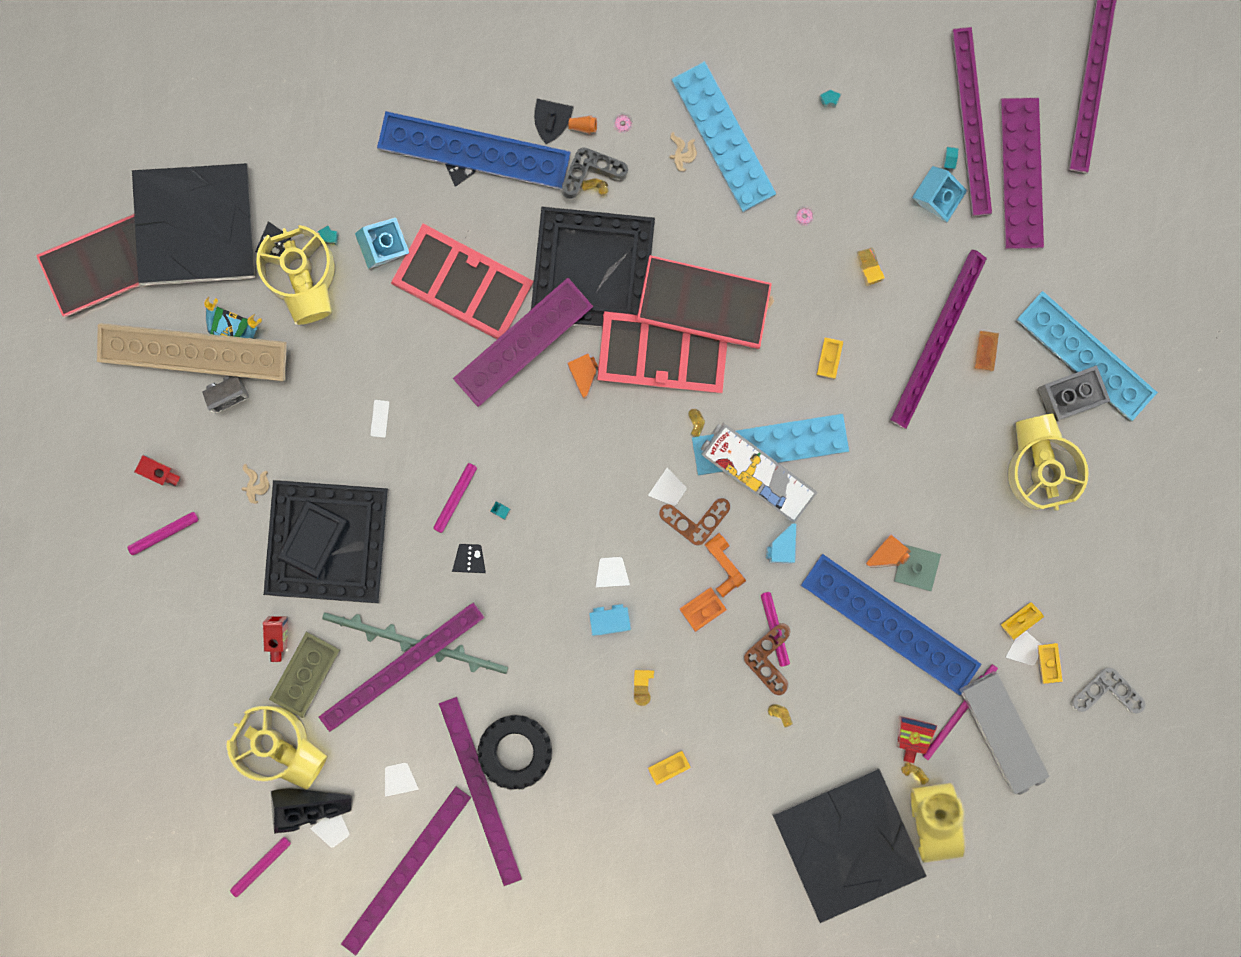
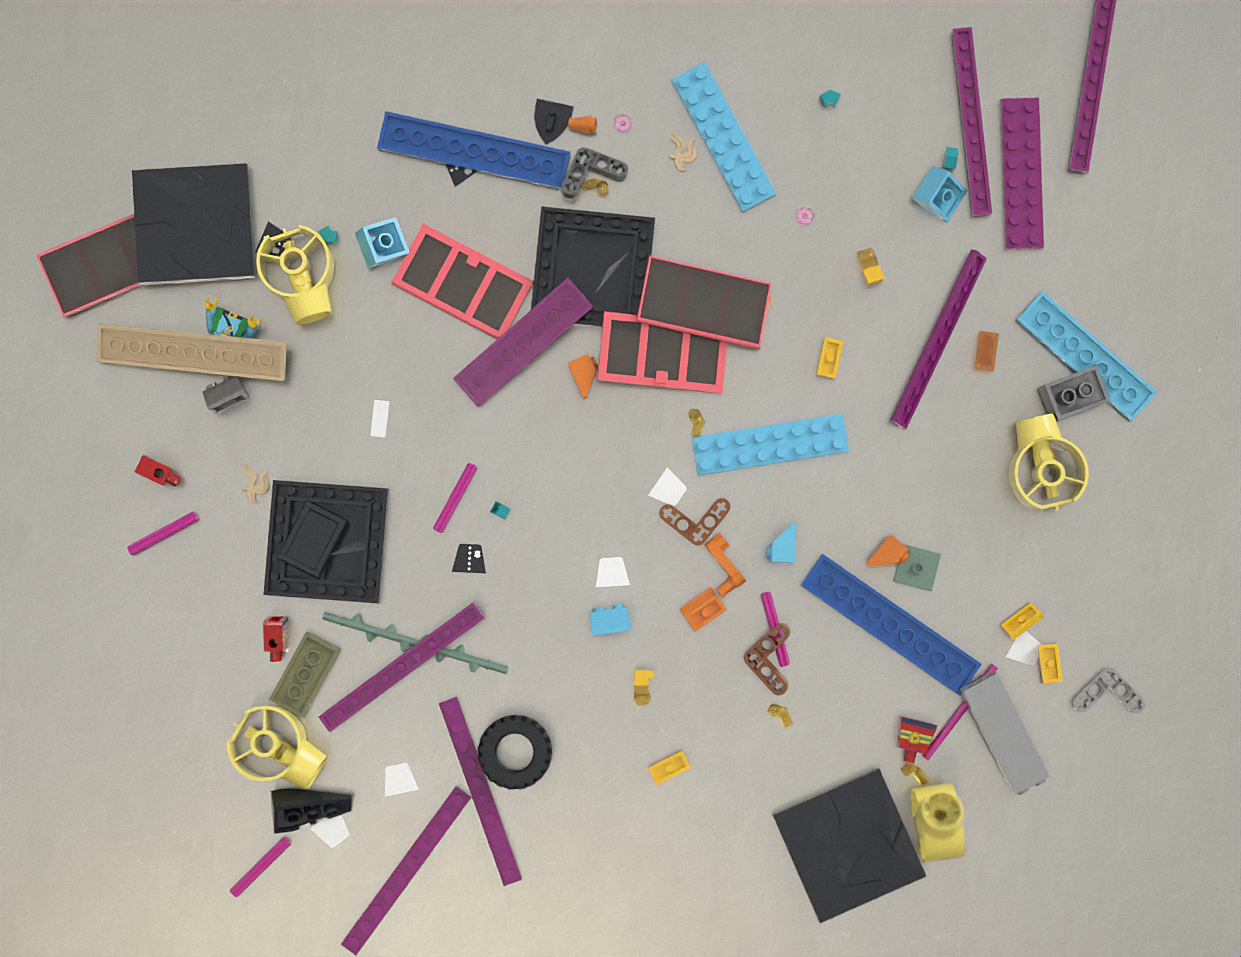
(758, 472): brick -> none

